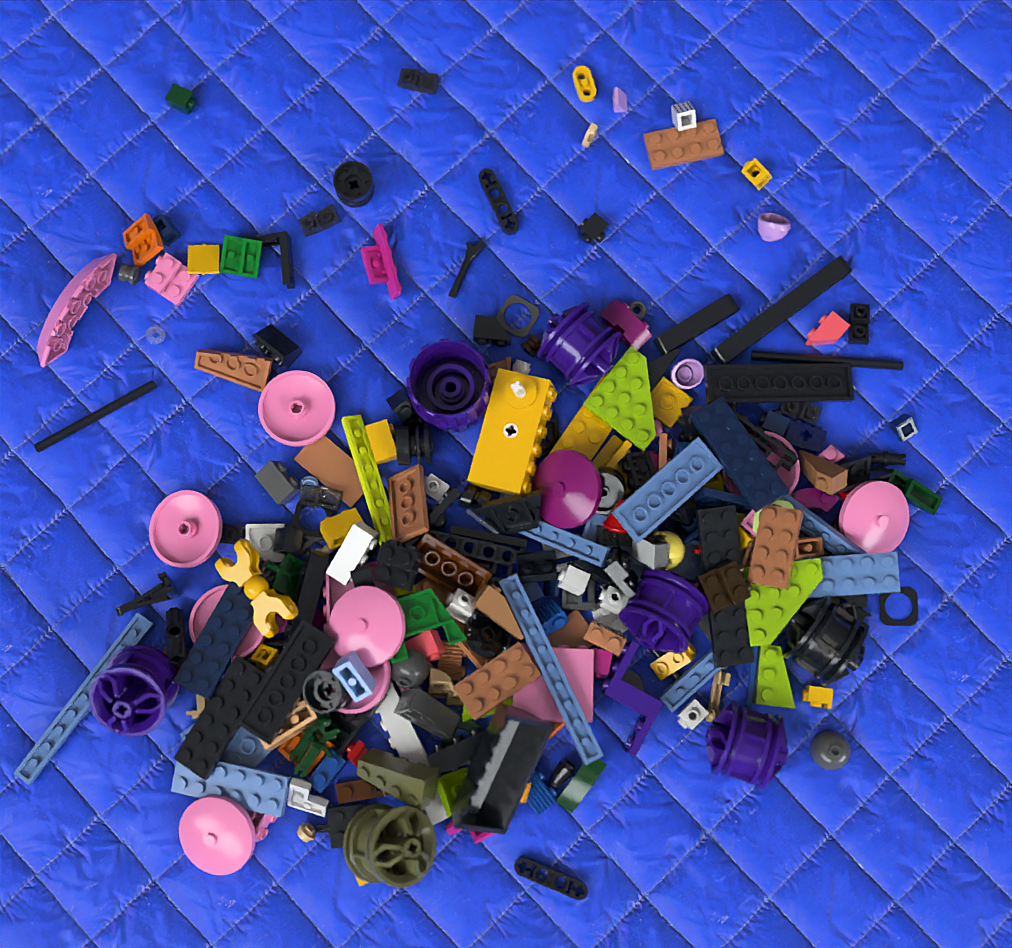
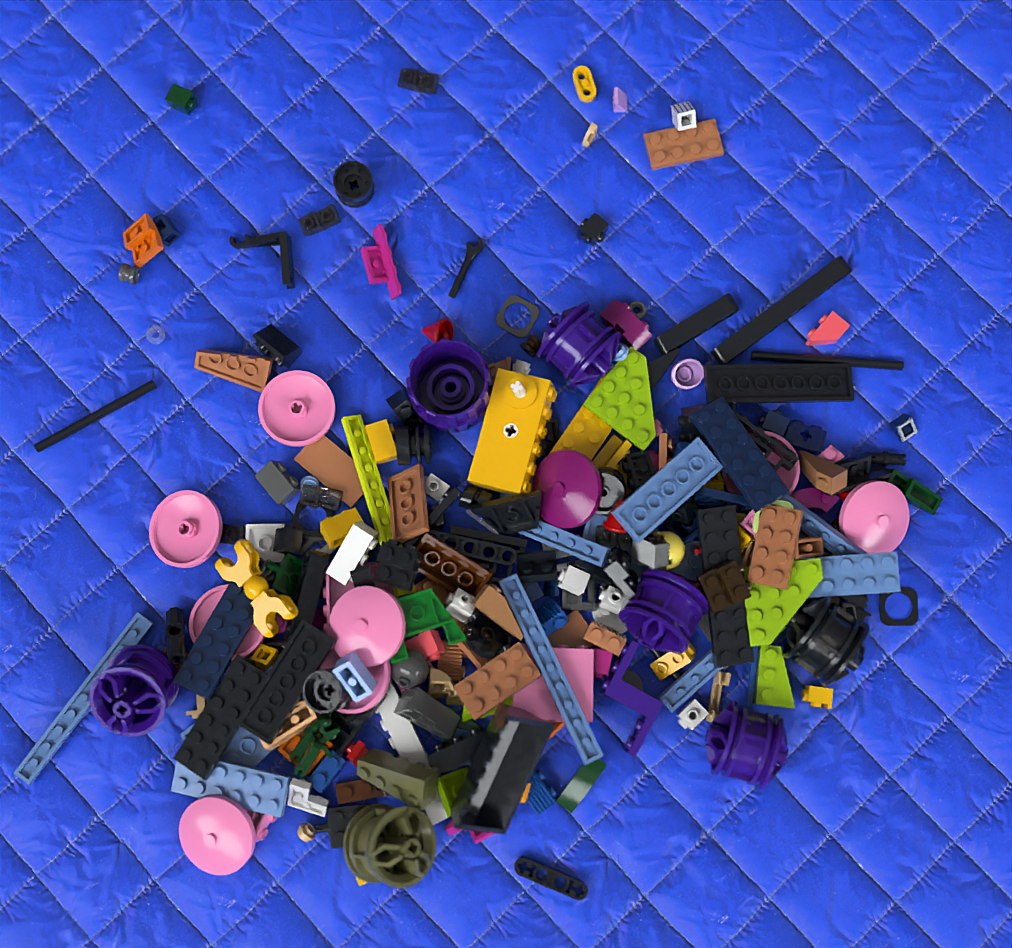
(71, 306): bright pink brick -> none
(160, 593): black hinge -> none
(170, 279): bright pink plate -> none
(203, 259): yellow piece -> none
(240, 256): green slope -> none
(439, 330): none -> red hat
(489, 330): black slope -> none
(499, 201): black beam -> none
(562, 773): black cone -> none
(622, 352): none -> light blue plate
(668, 401): yellow plate -> none
(755, 166): yellow brick -> none
(772, 226): lavender hat -> none
(804, 412): clear smoke slope -> none
(830, 750): dark grey cylinder -> none
(858, 319): black slope -> none

